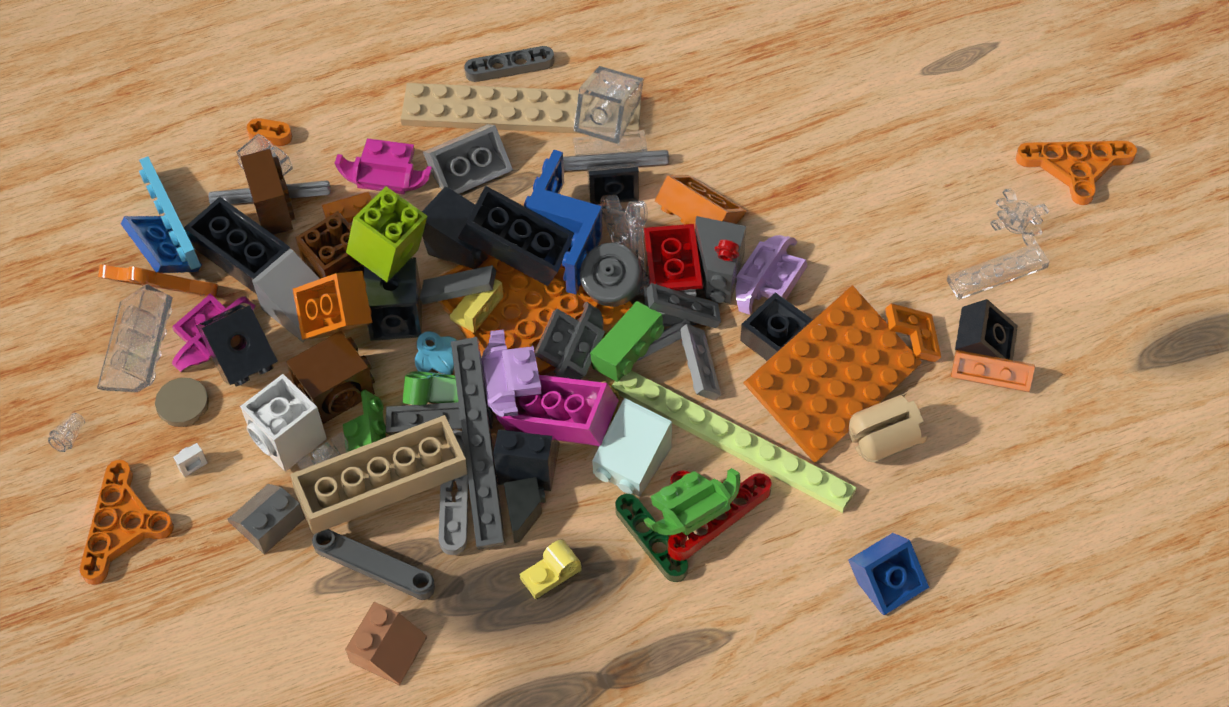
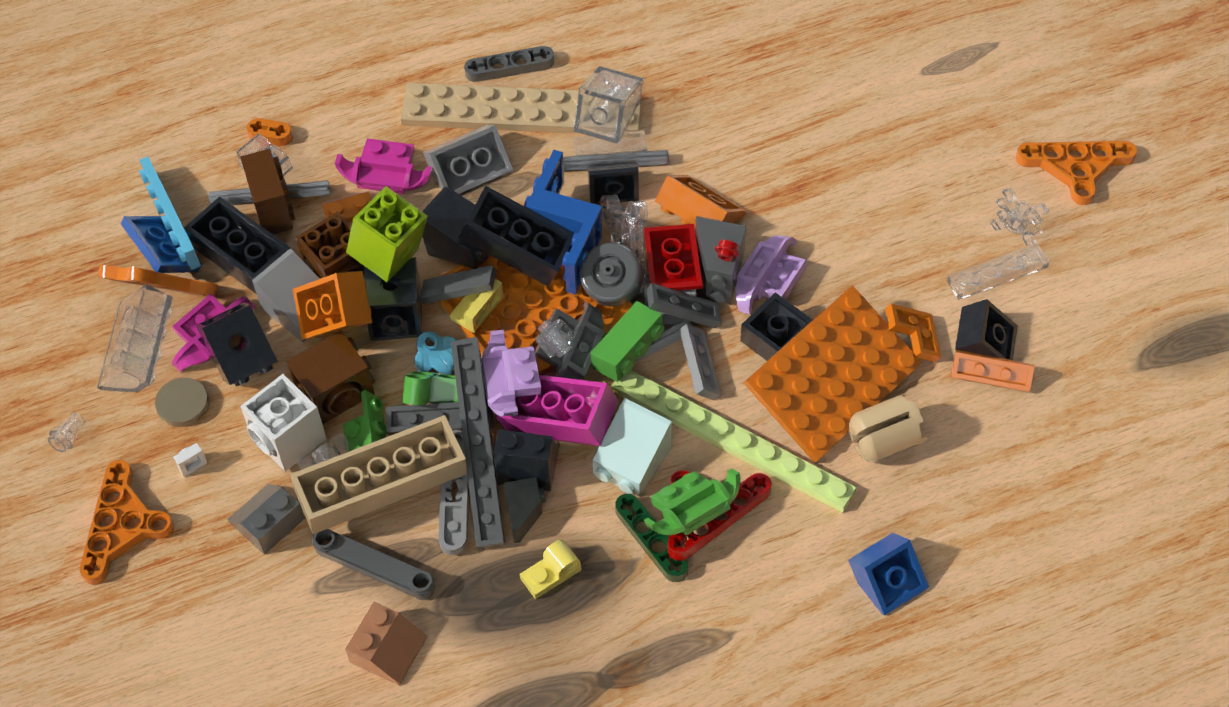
(555, 338): none -> clear head

